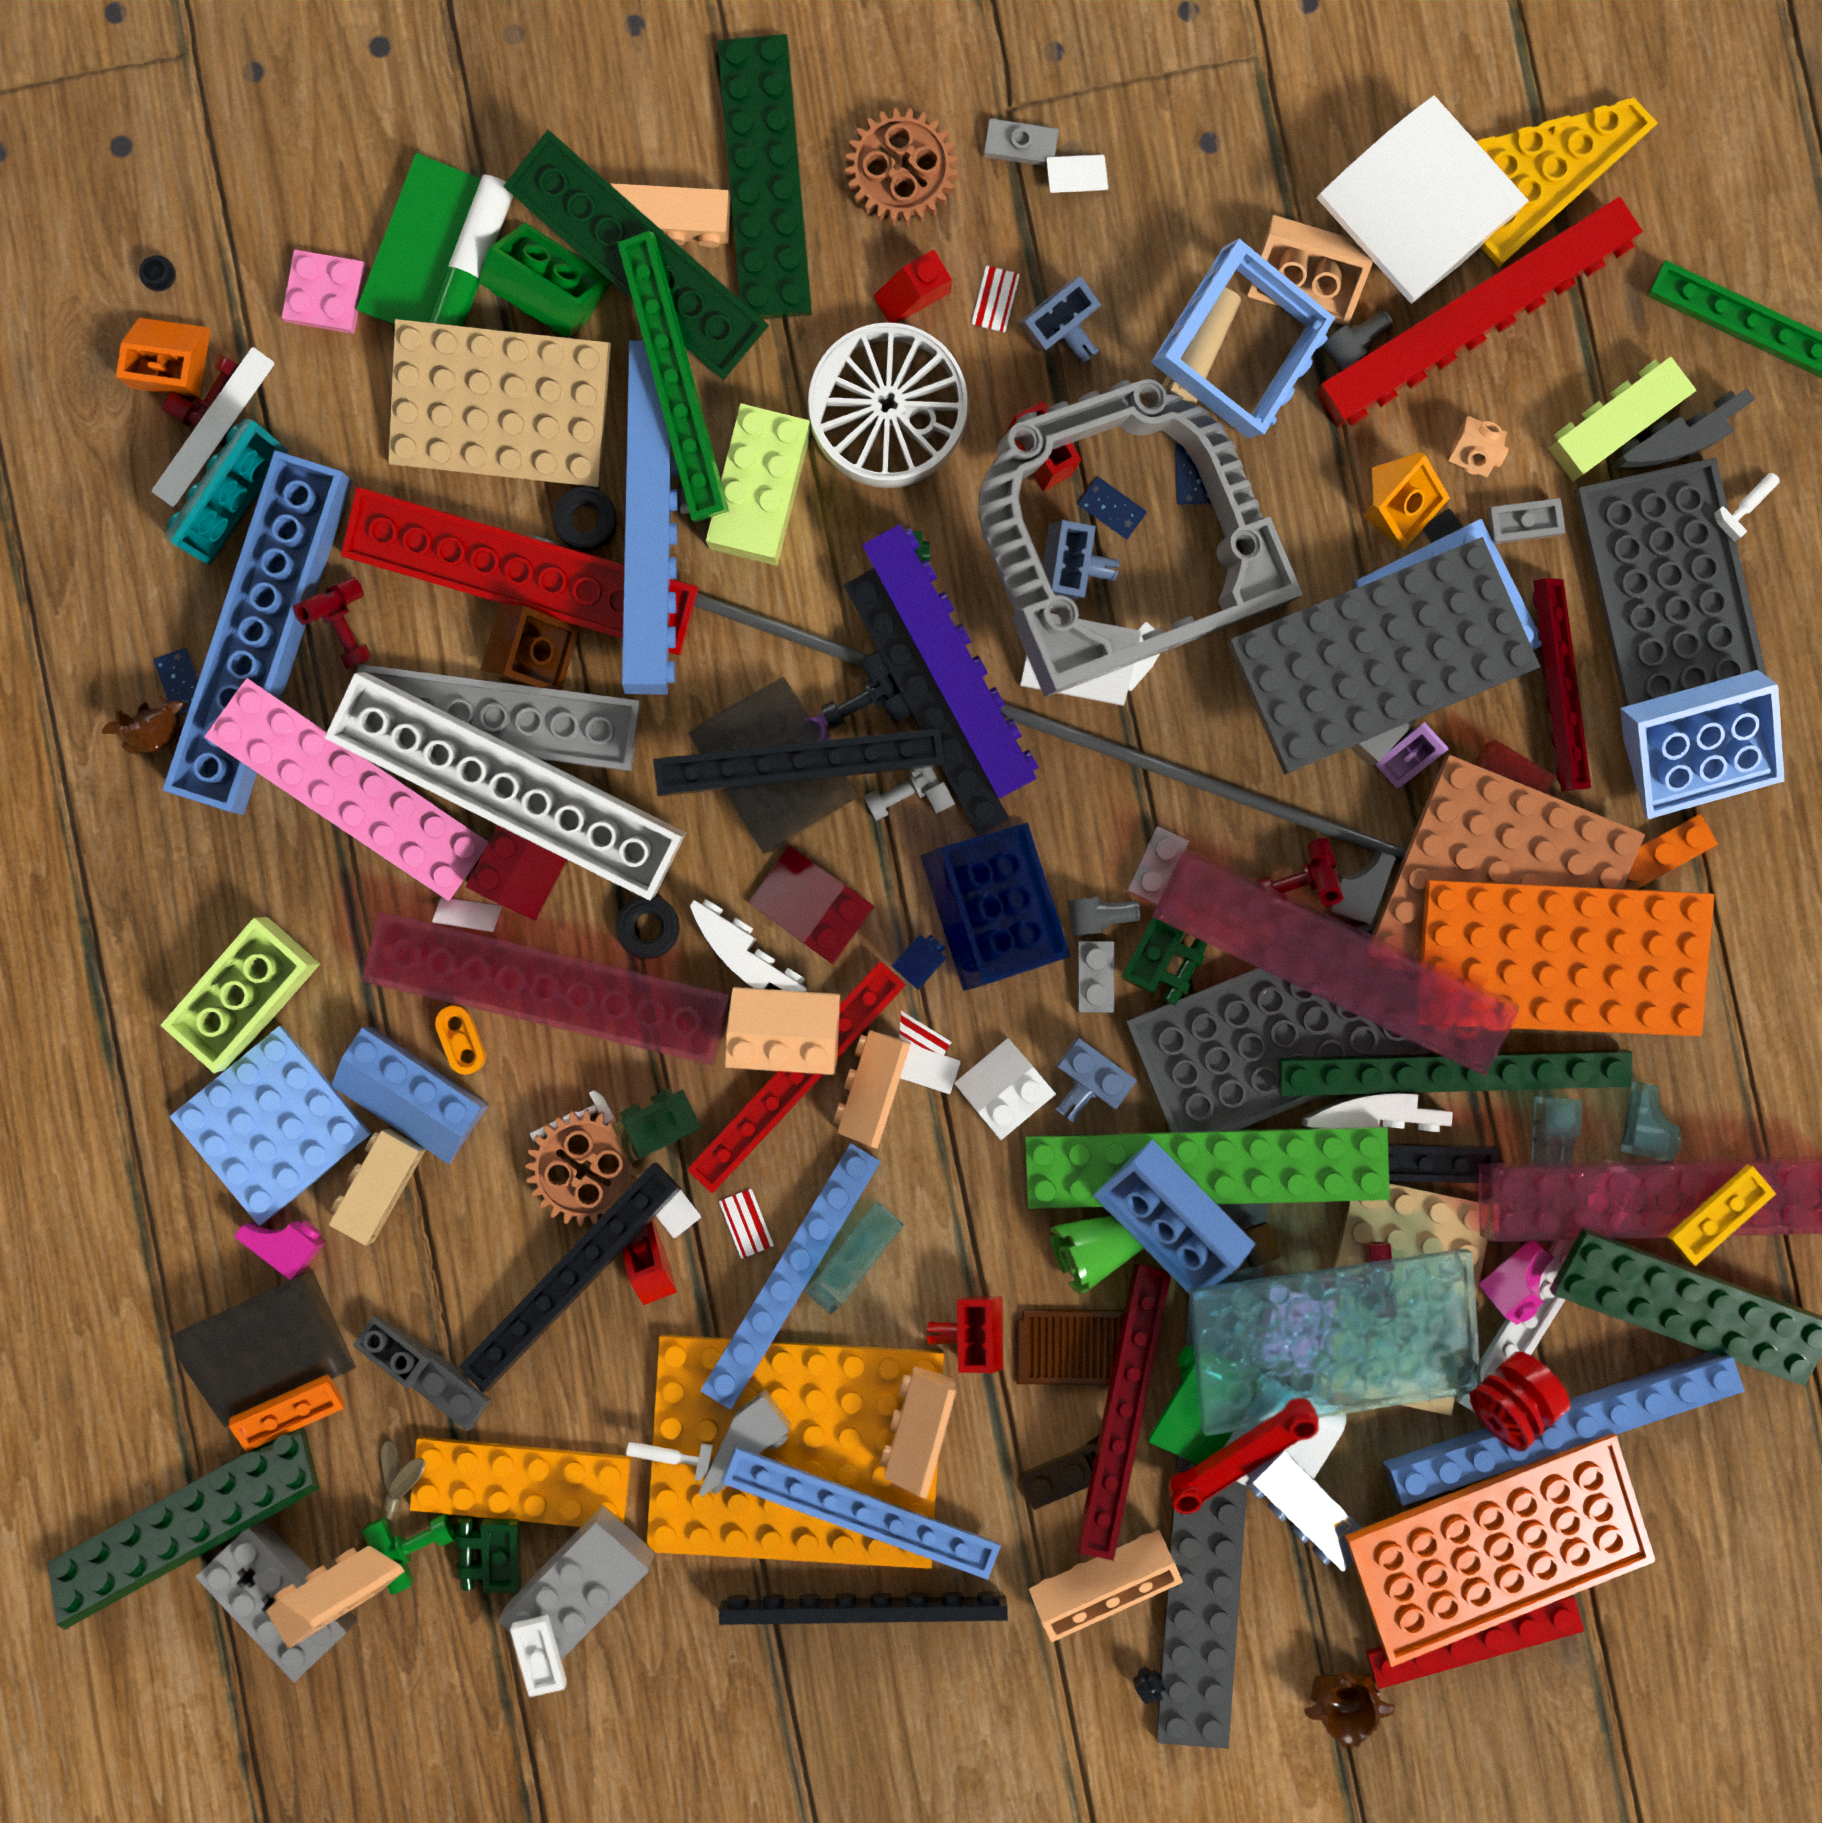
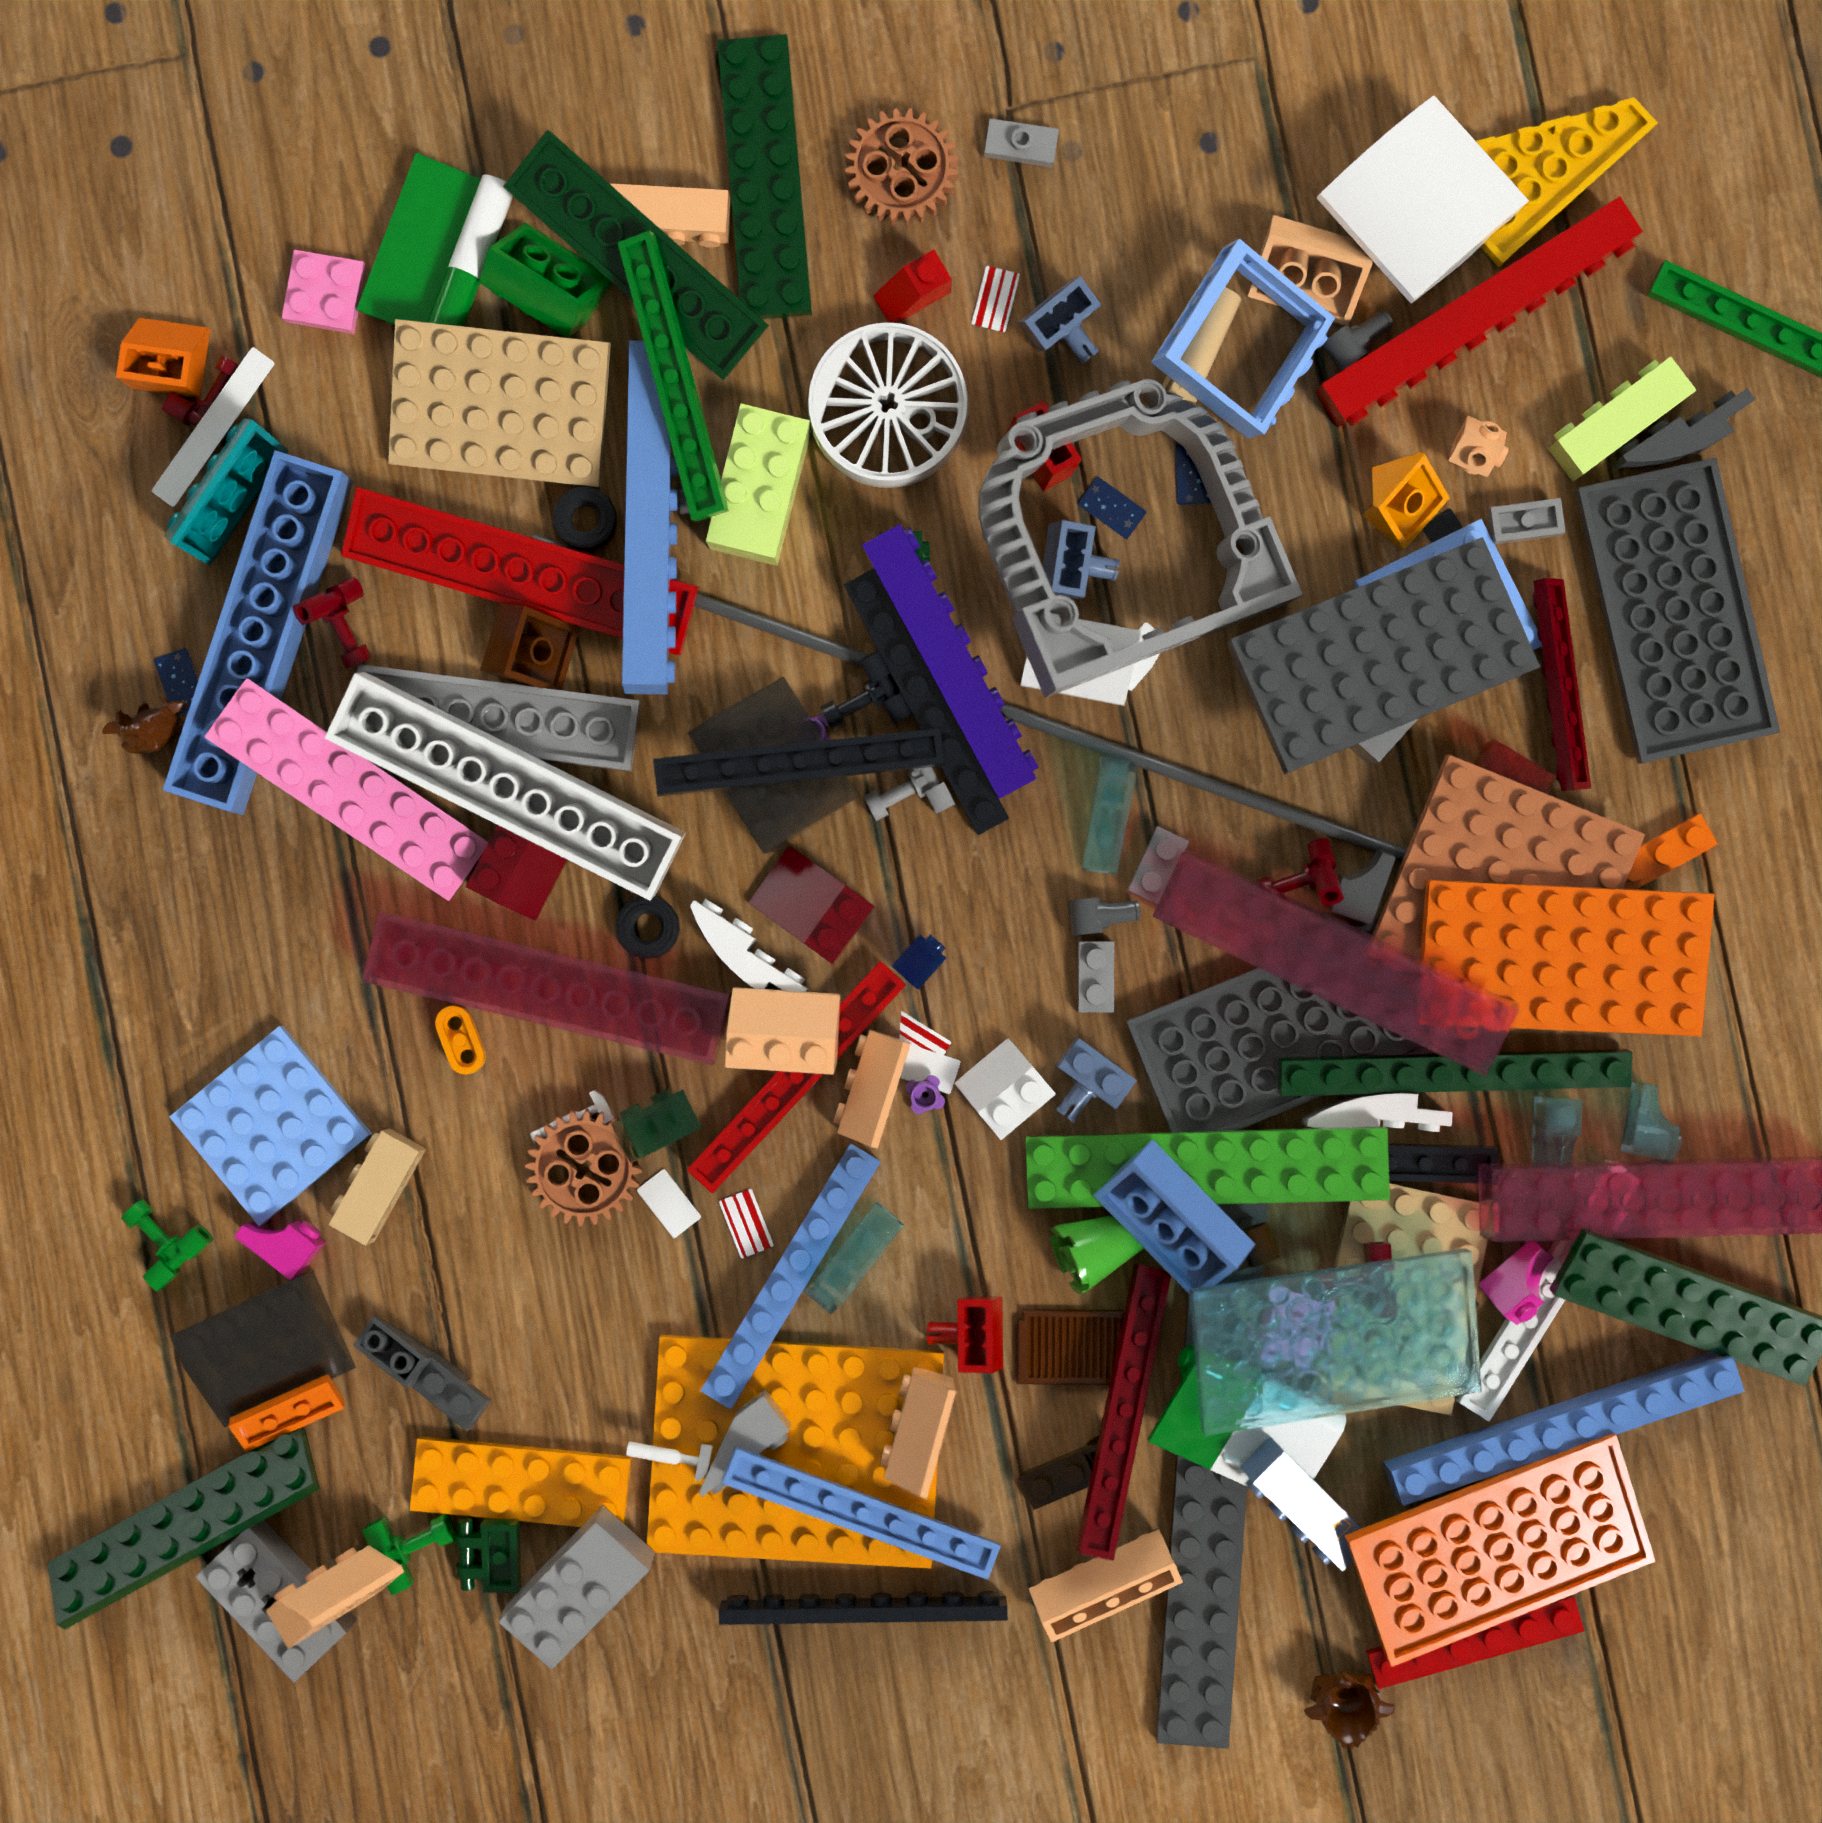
(157, 273): black plate -> none
(172, 1251): none -> green bar
(240, 994): yellowish green brick -> none
(398, 1480): dark tan piece -> none
(408, 1093): medium blue slope -> none
(467, 914): white sticker -> none
(538, 1655): white plate -> none
(570, 1277): black plate -> none
(649, 1266): red slope -> none
(922, 1104): none -> medium lavender plate
(995, 906): clear blue slope -> none
(1077, 173): white sticker -> none
(1109, 815): none -> clear light blue slope
(1148, 1685): black plate -> none
(1153, 956): dark green plate -> none
(1248, 1452): red piece -> none
(1411, 755): lavender slope -> none
(1519, 1401): red wheel -> none
(1704, 743): light blue slope -> none
(1721, 1215): yellow plate -> none
(1730, 523): white piece -> none

